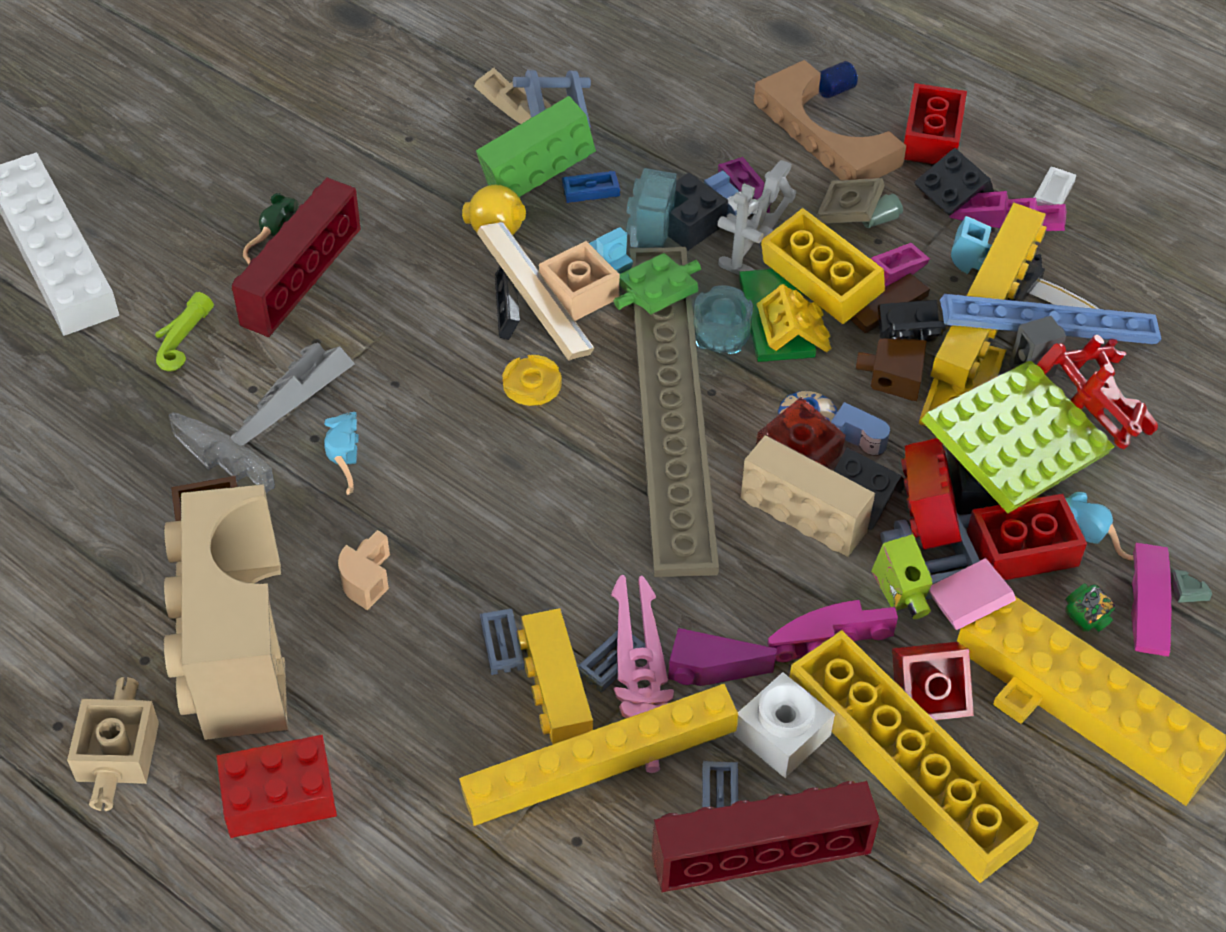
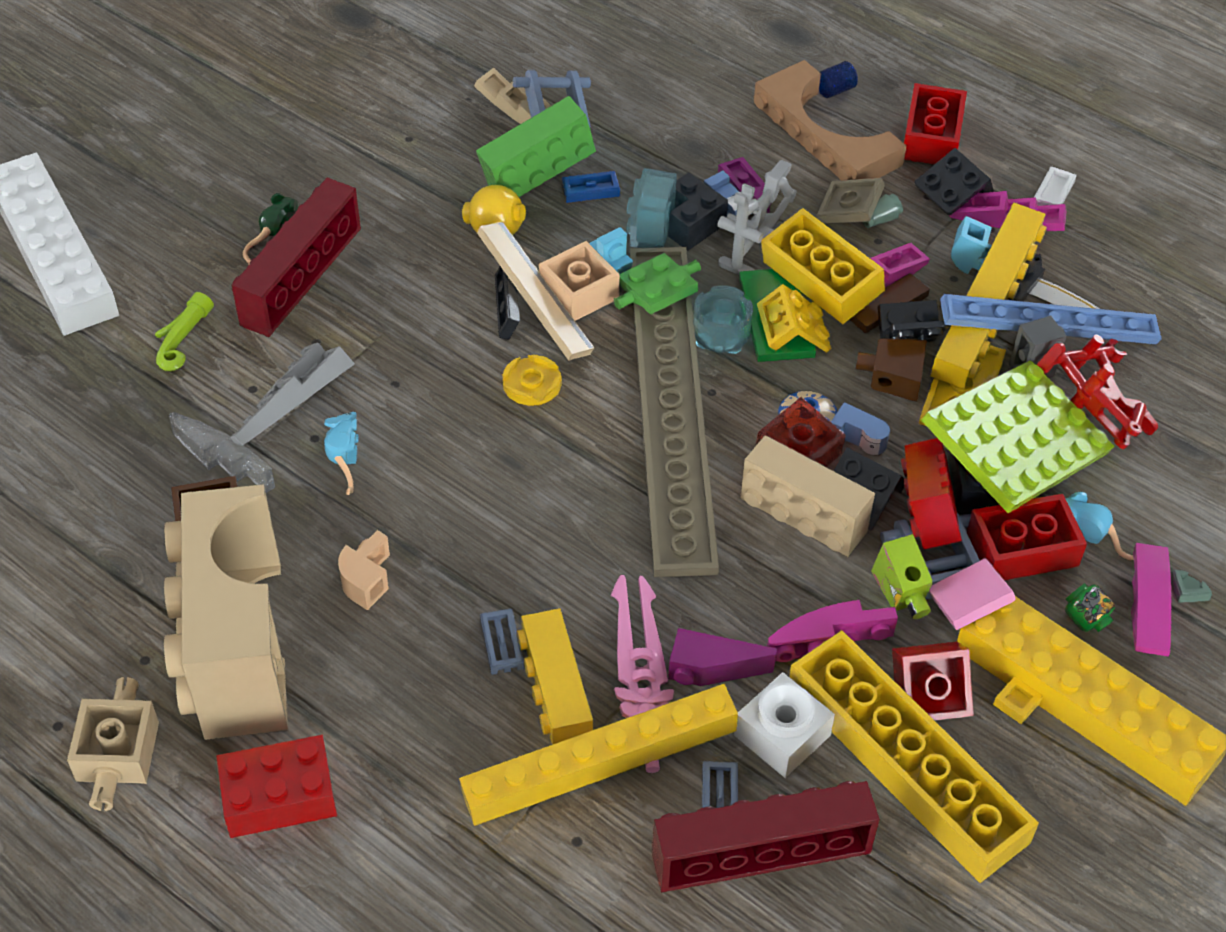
(609, 677): sand blue tile -> none

